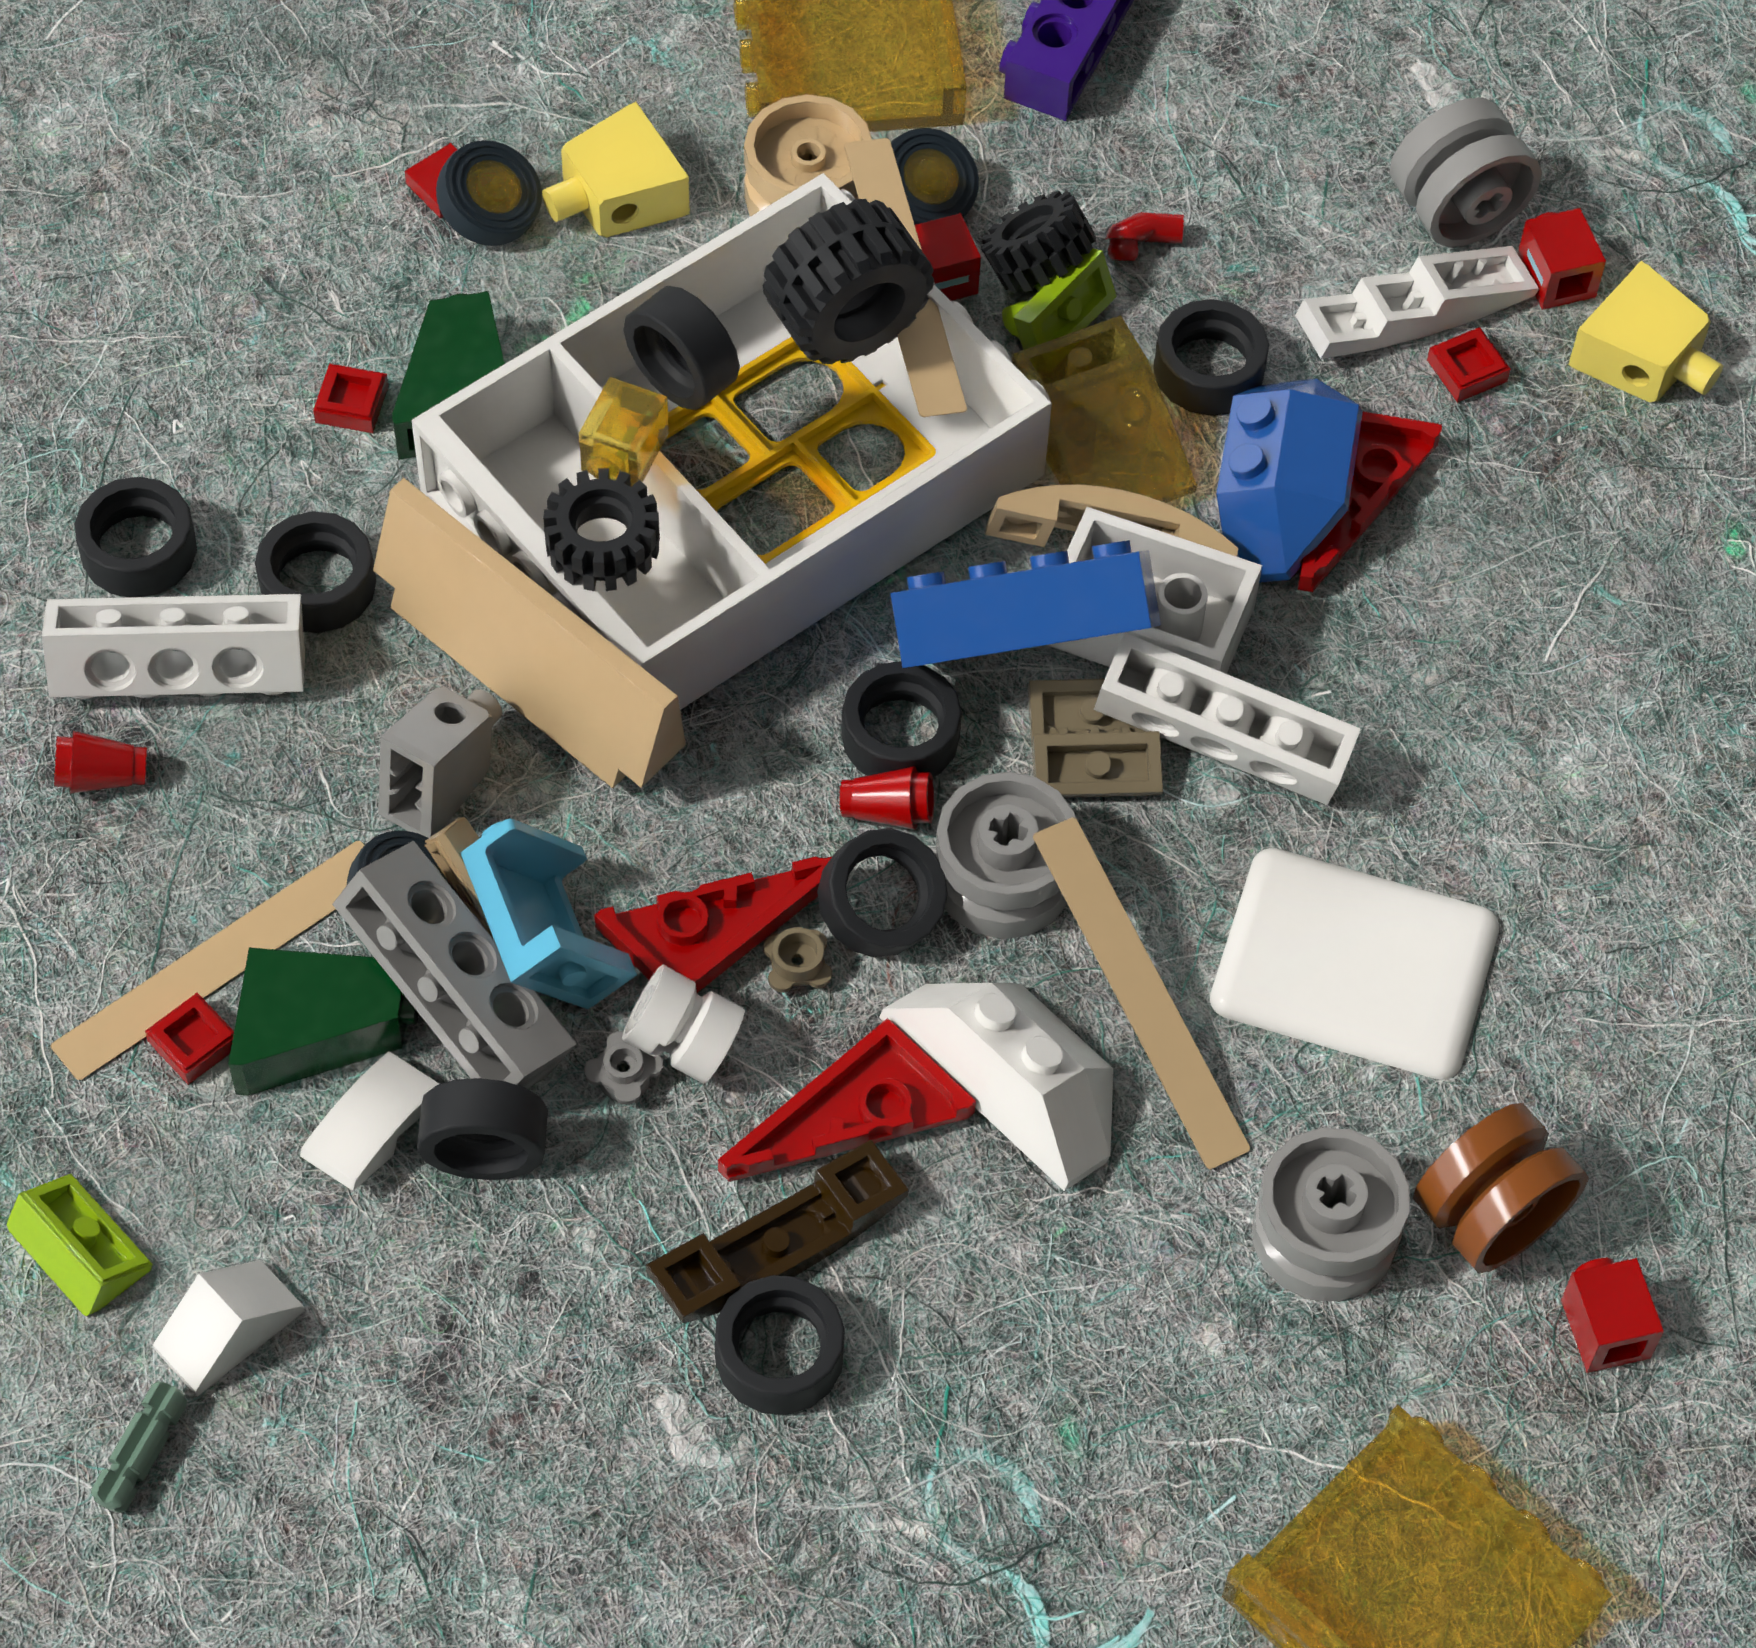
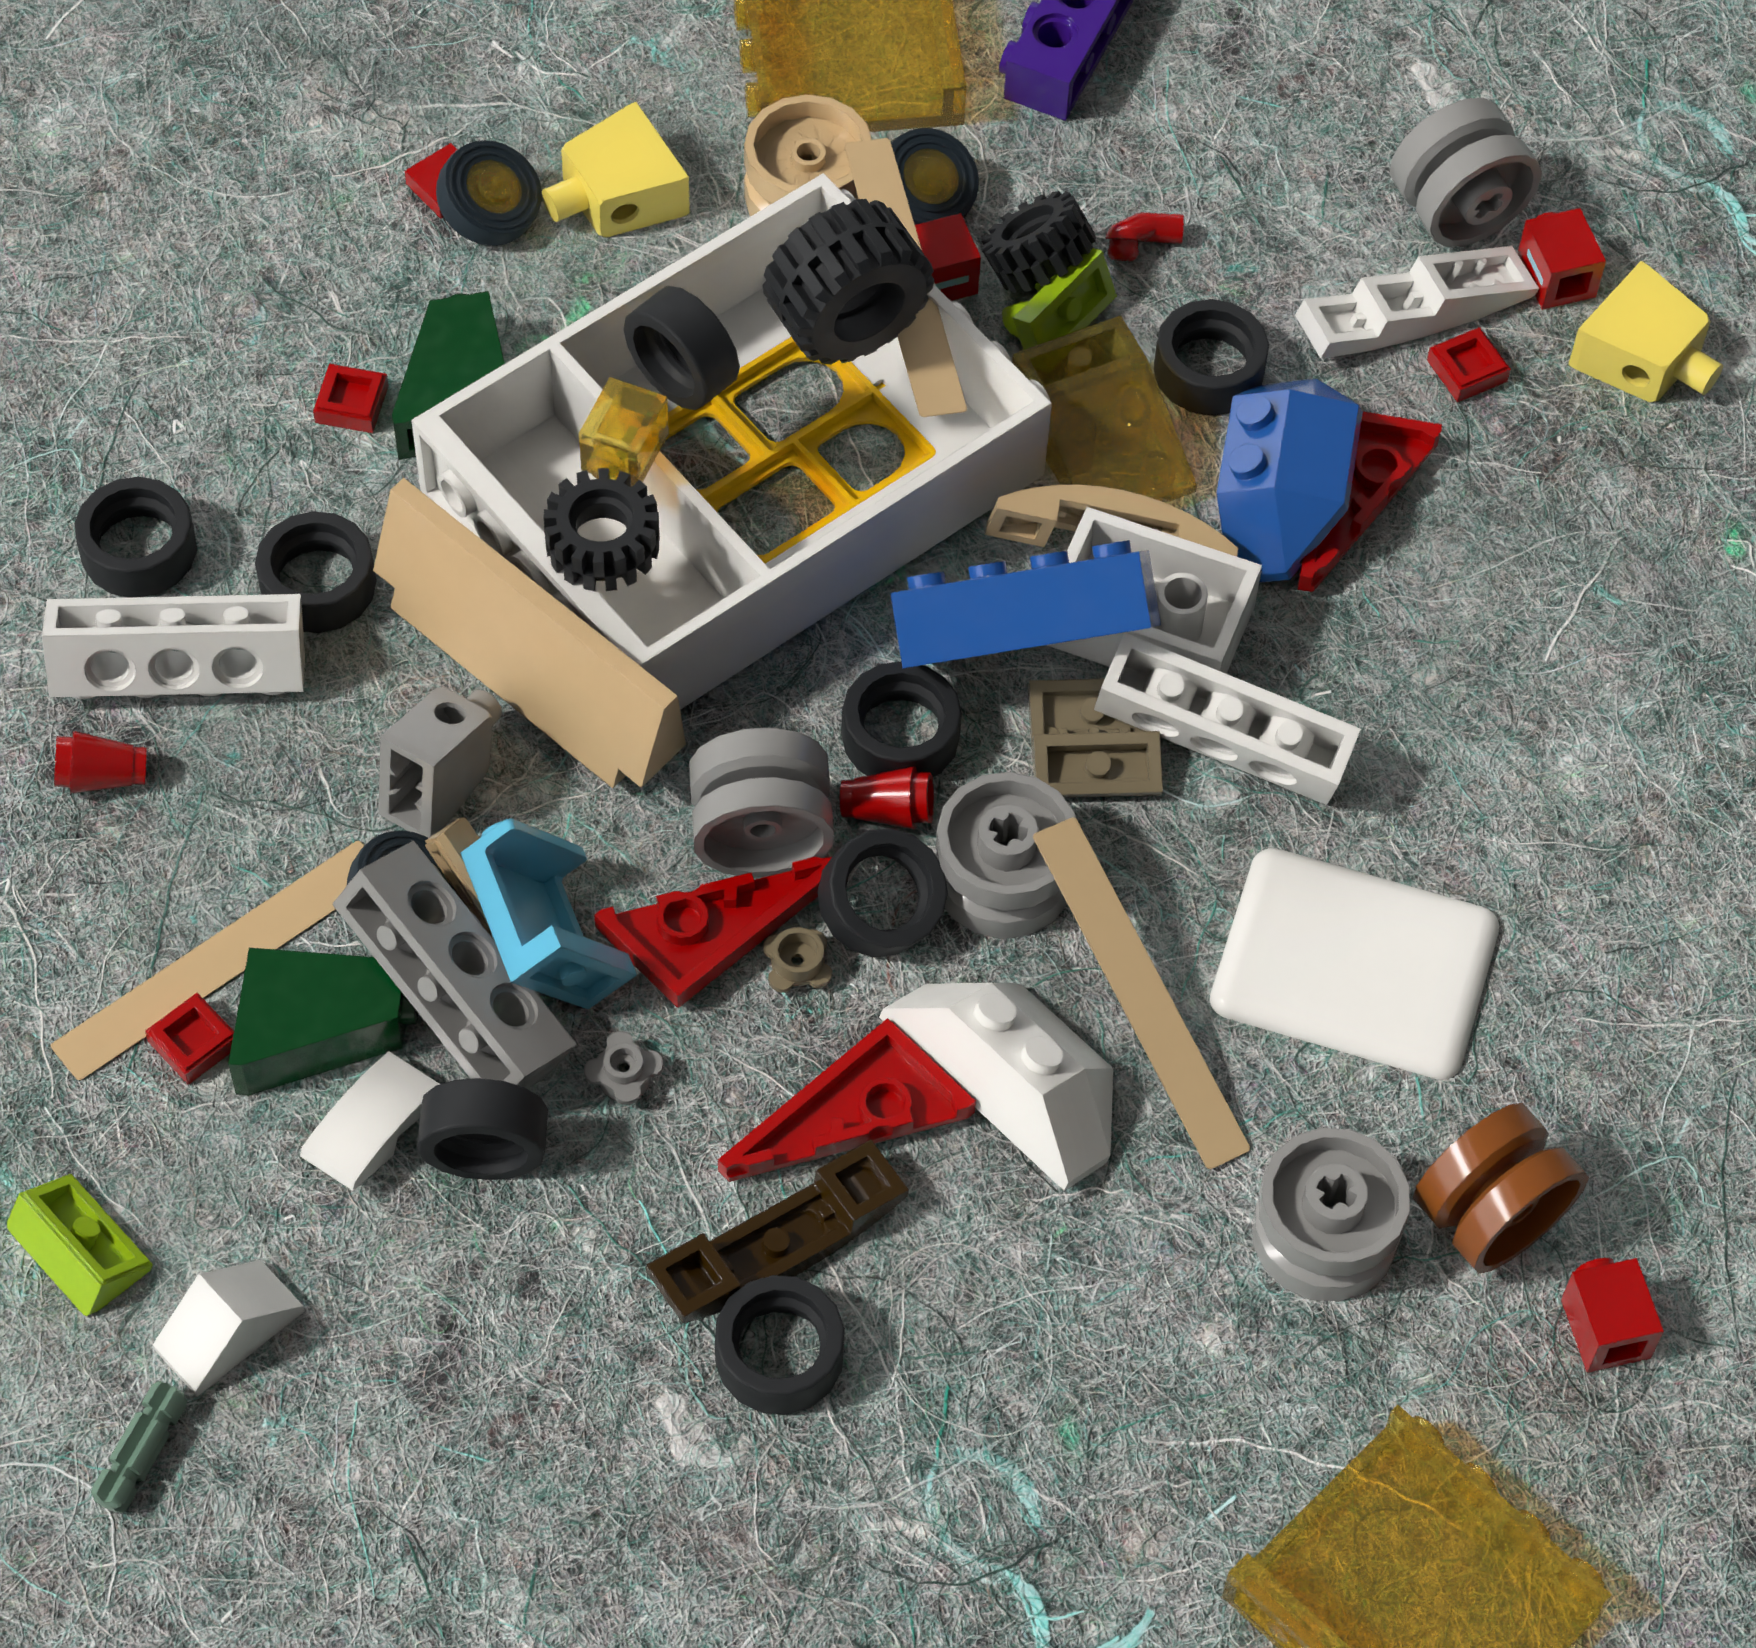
(682, 1023): white wheel -> none
(760, 801): none -> light grey wheel

